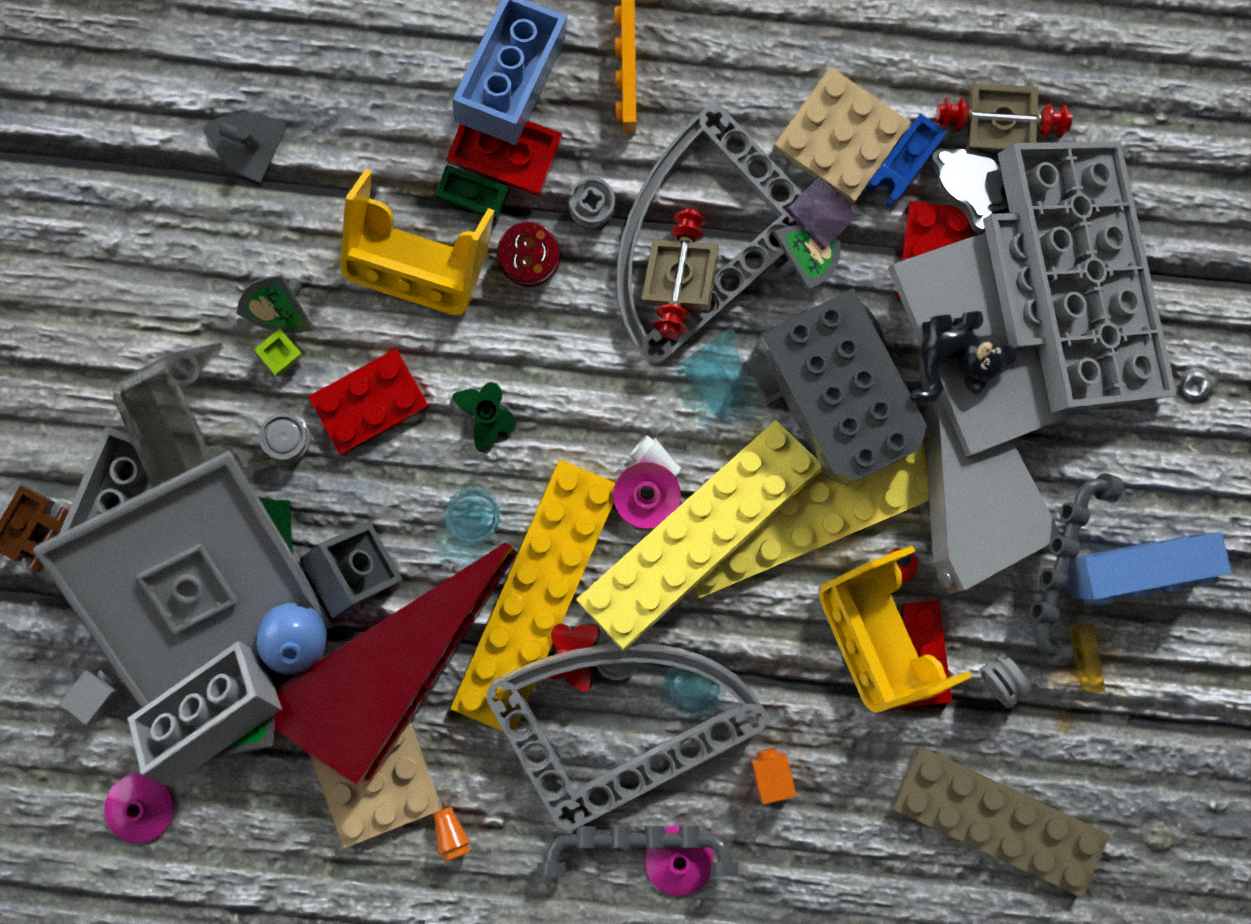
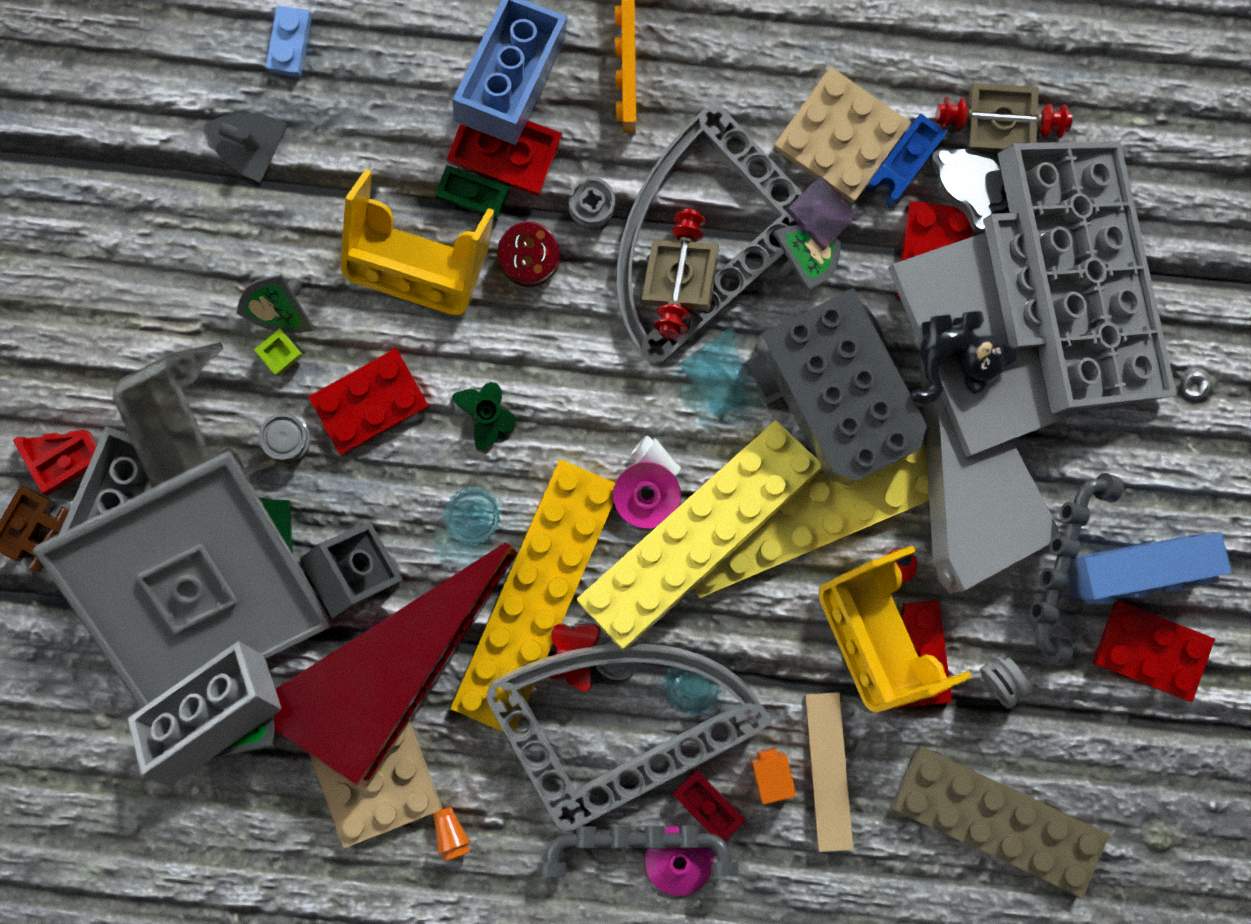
(56, 457): none -> red wing
(92, 695): light grey brick -> none
(155, 808): dark pink dish -> none
(288, 41): none -> light blue plate
(291, 638): medium blue cylinder -> none
(708, 805): none -> dark red plate
(829, 772): none -> tan piece
(1087, 657): clear yellow tile -> none
(1153, 651): none -> red plate

